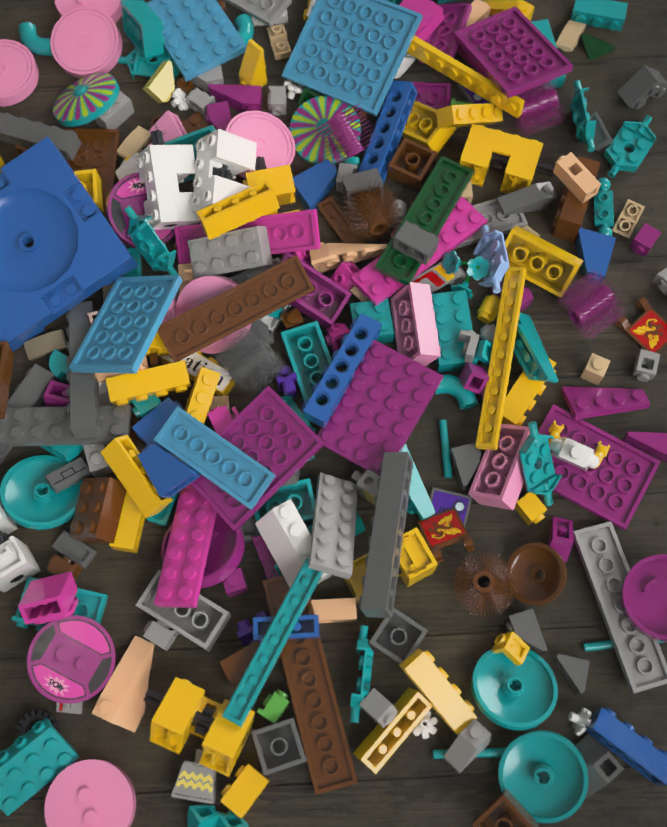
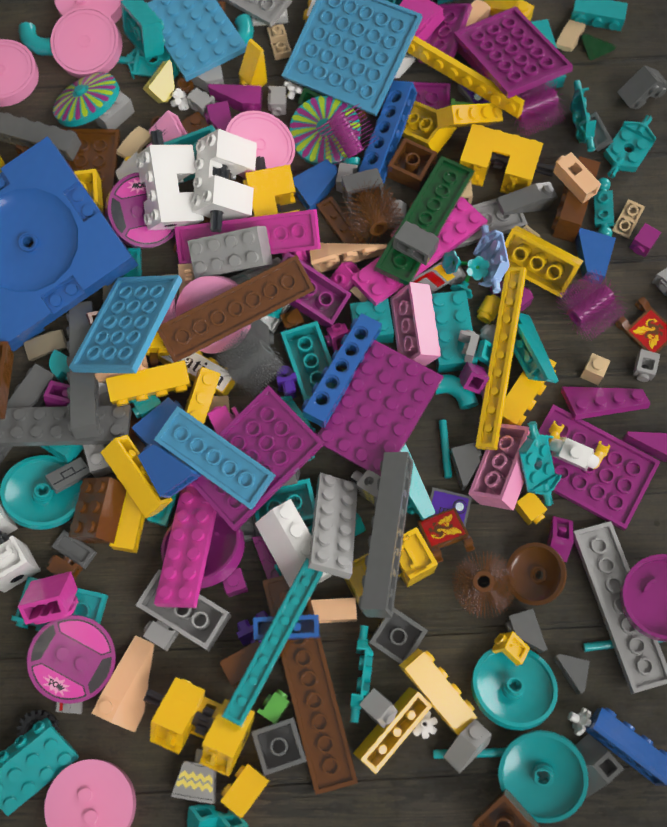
(156, 253): teal plate -> none
(238, 209): yellow brick -> none

